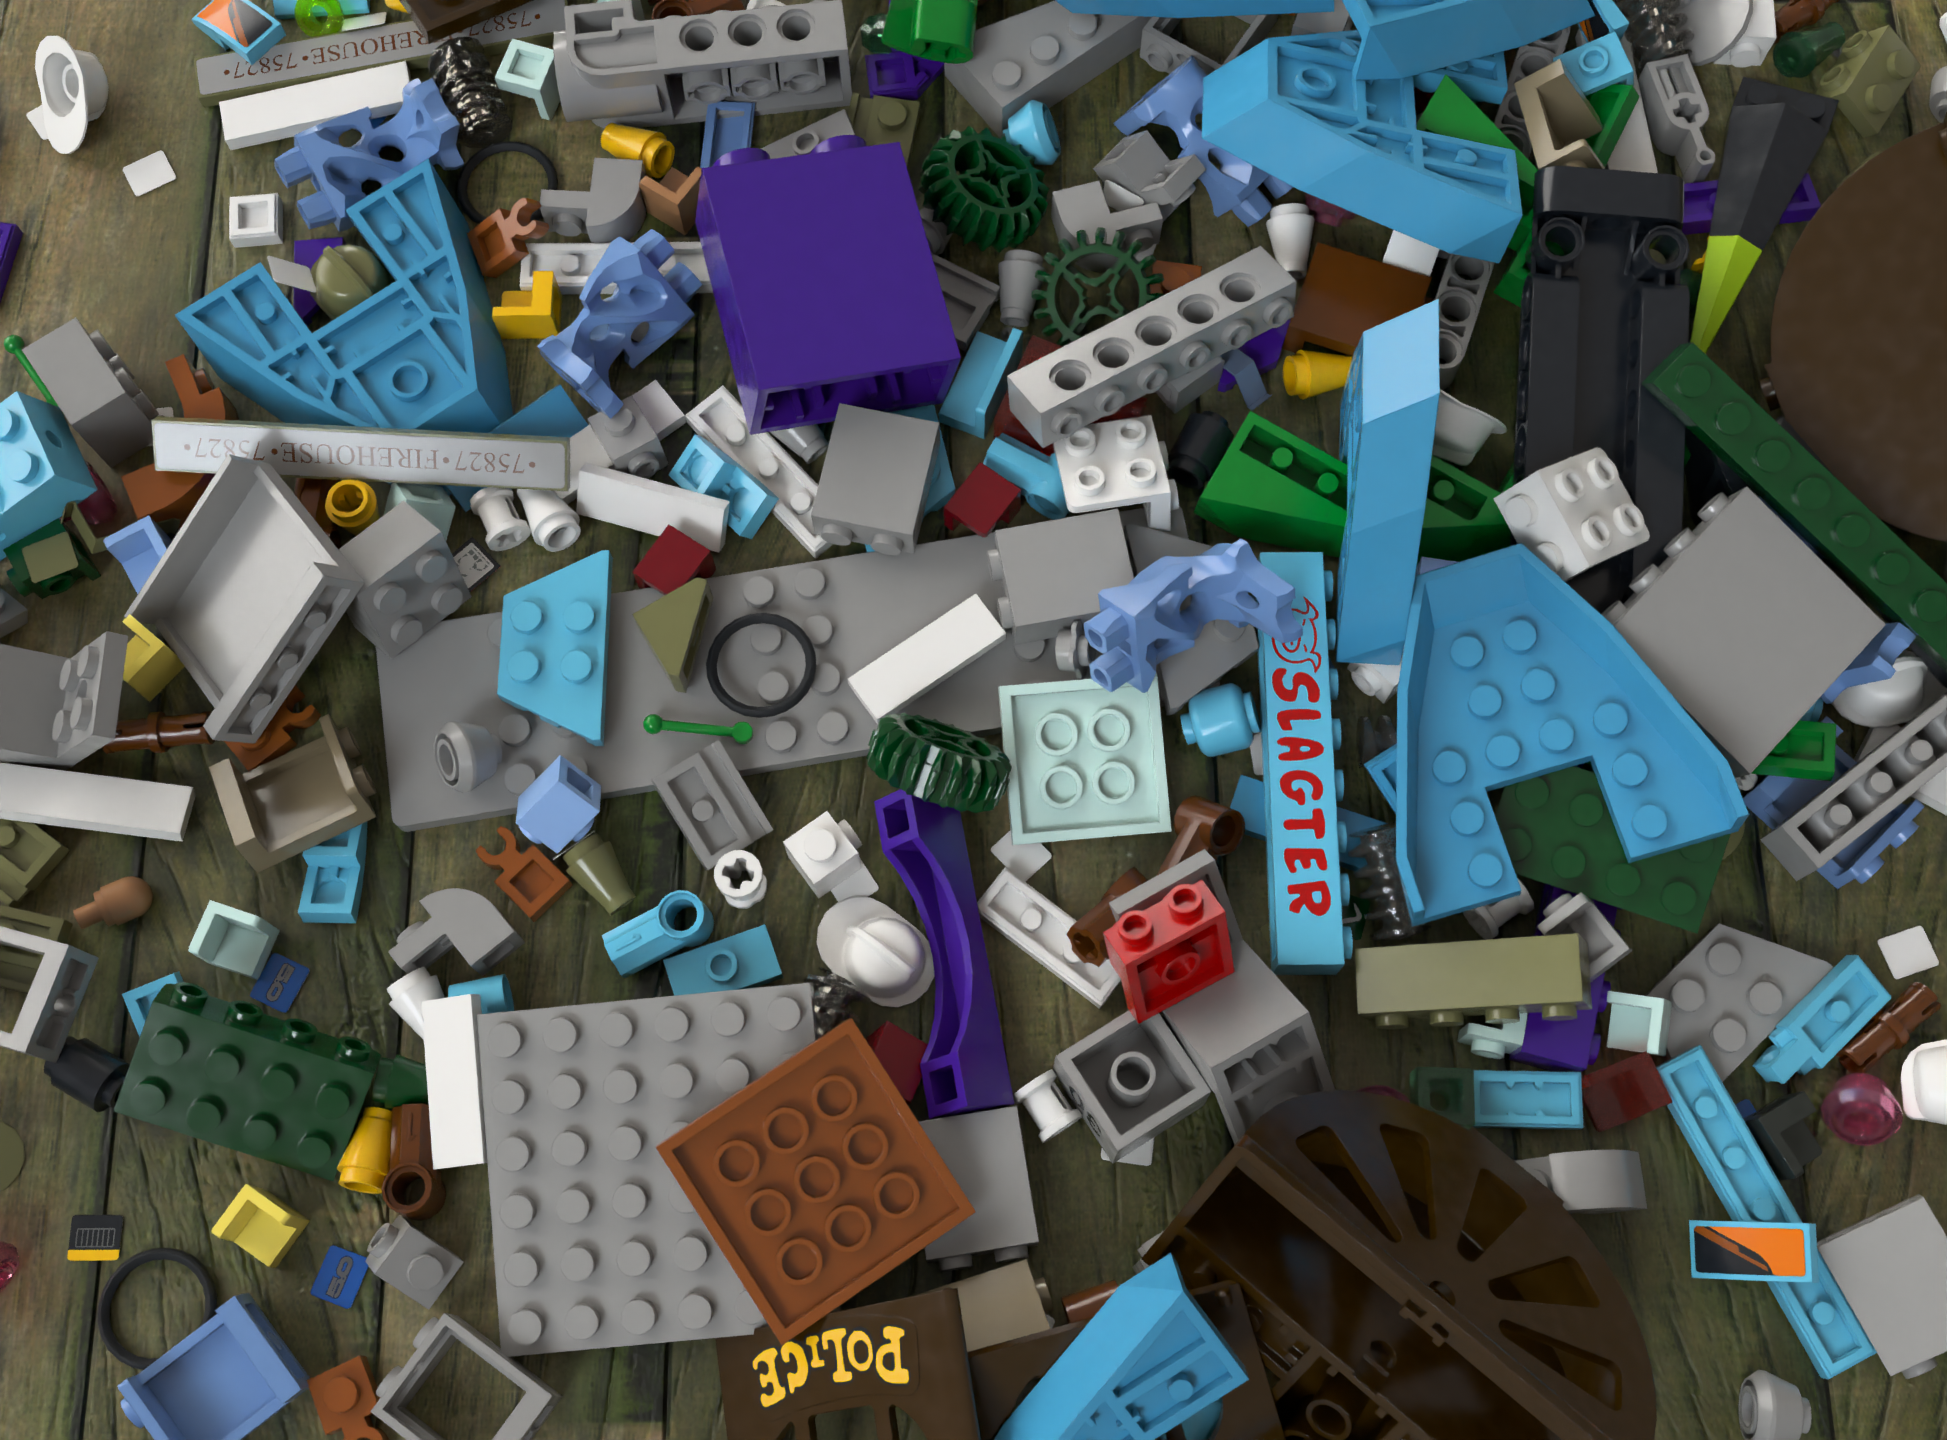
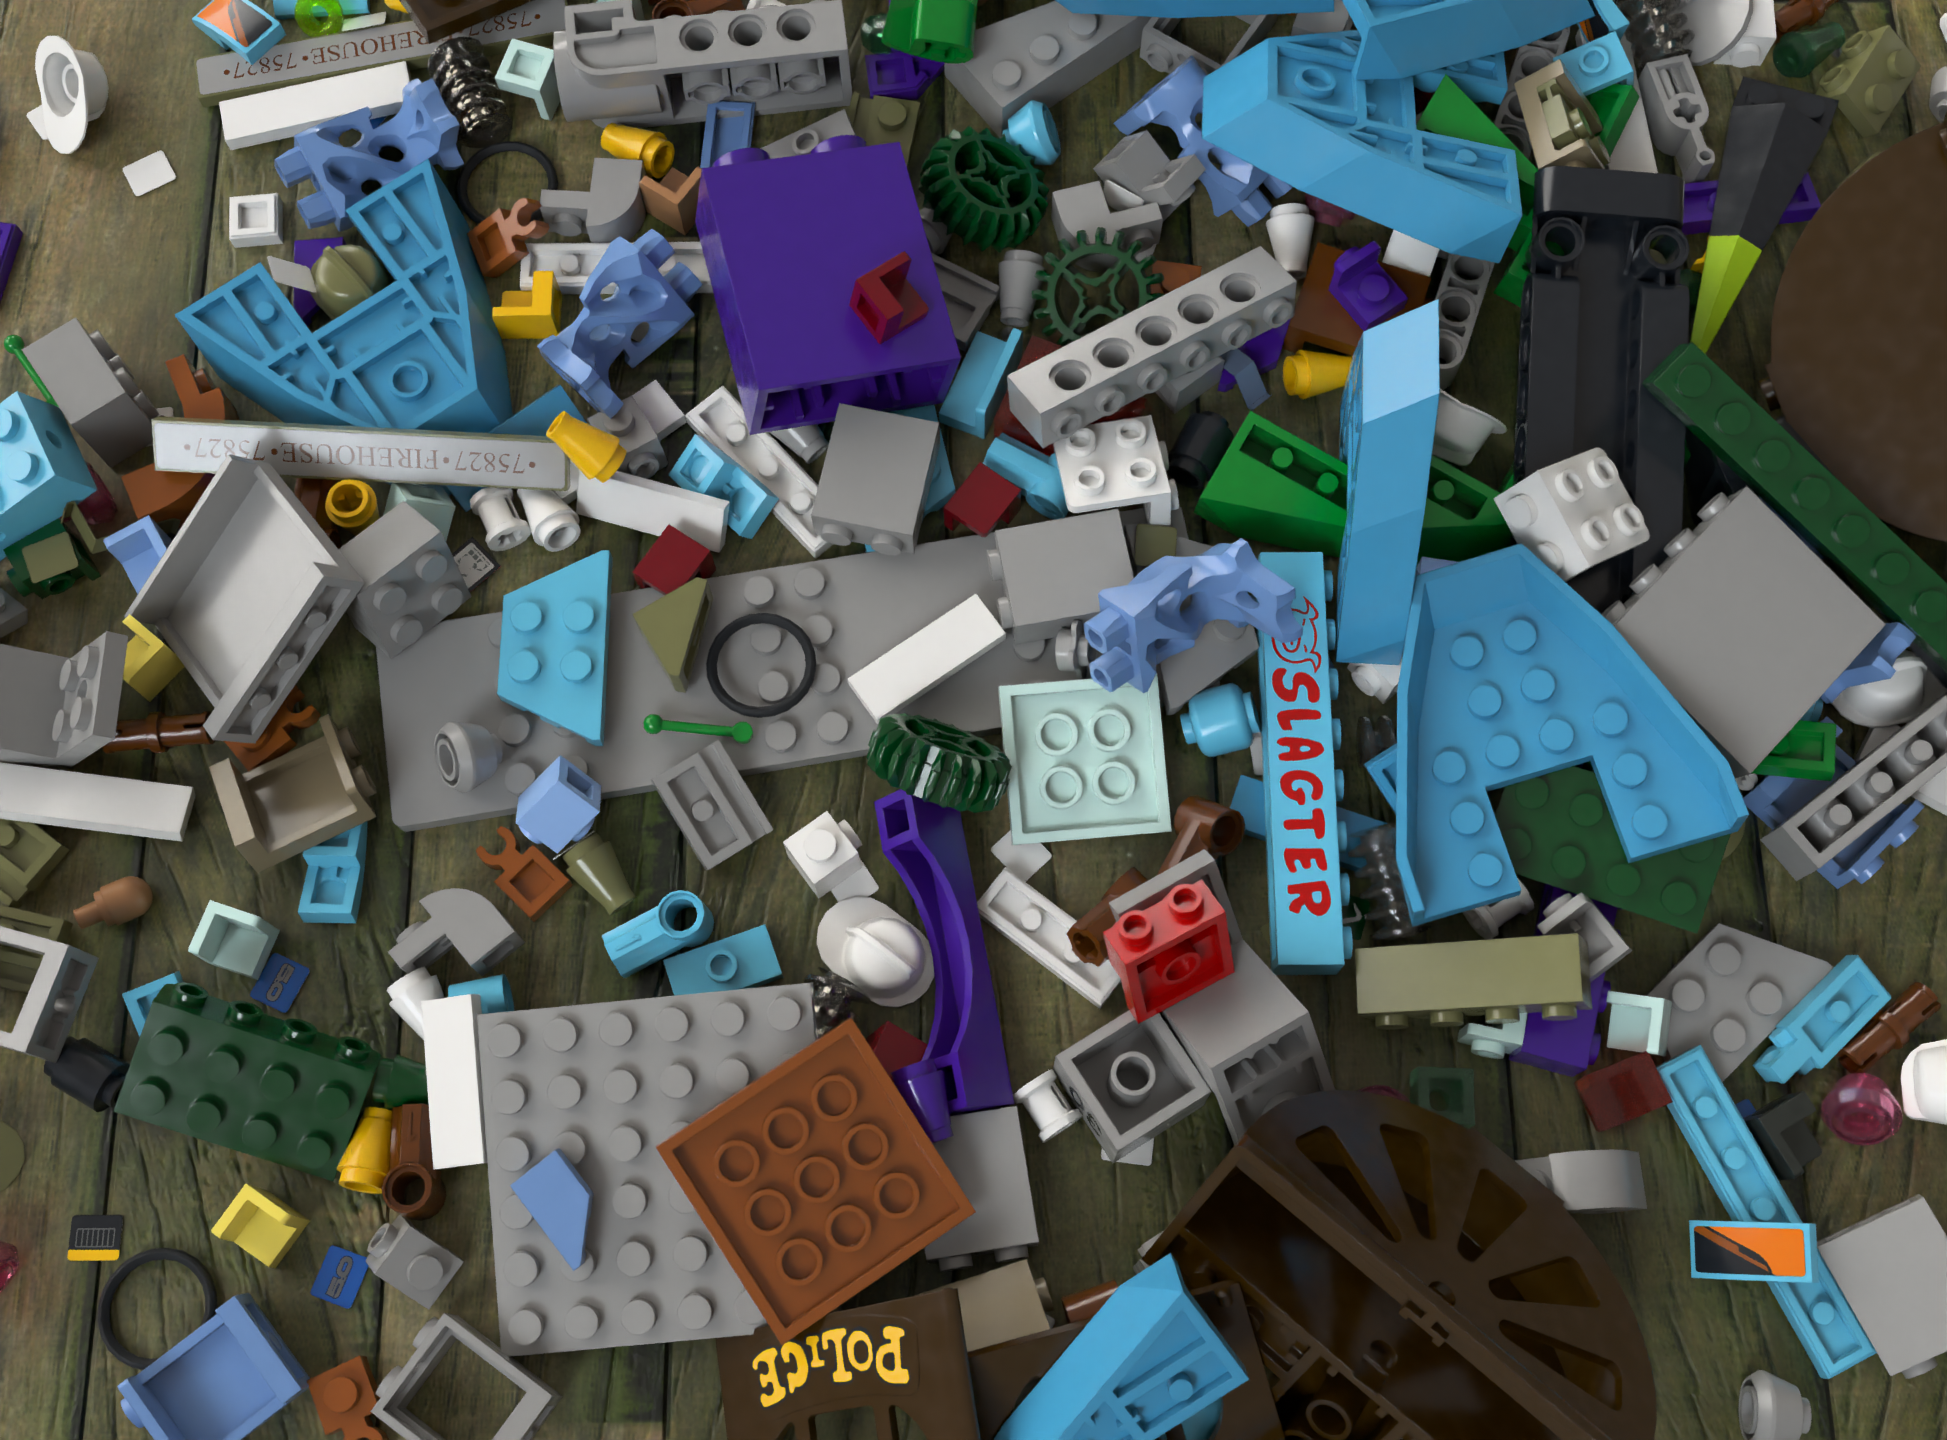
(559, 1204): none -> medium blue tile
(589, 448): none -> yellow cone
(731, 866): white bush -> none
(887, 299): none -> dark red panel
(926, 1095): none -> dark purple cone
(1154, 543): none -> olive sticker
(1365, 287): none -> dark purple bracket
(1528, 1100): medium azure plate -> none
(1567, 122): none -> olive plate
(1908, 952): white sticker -> none

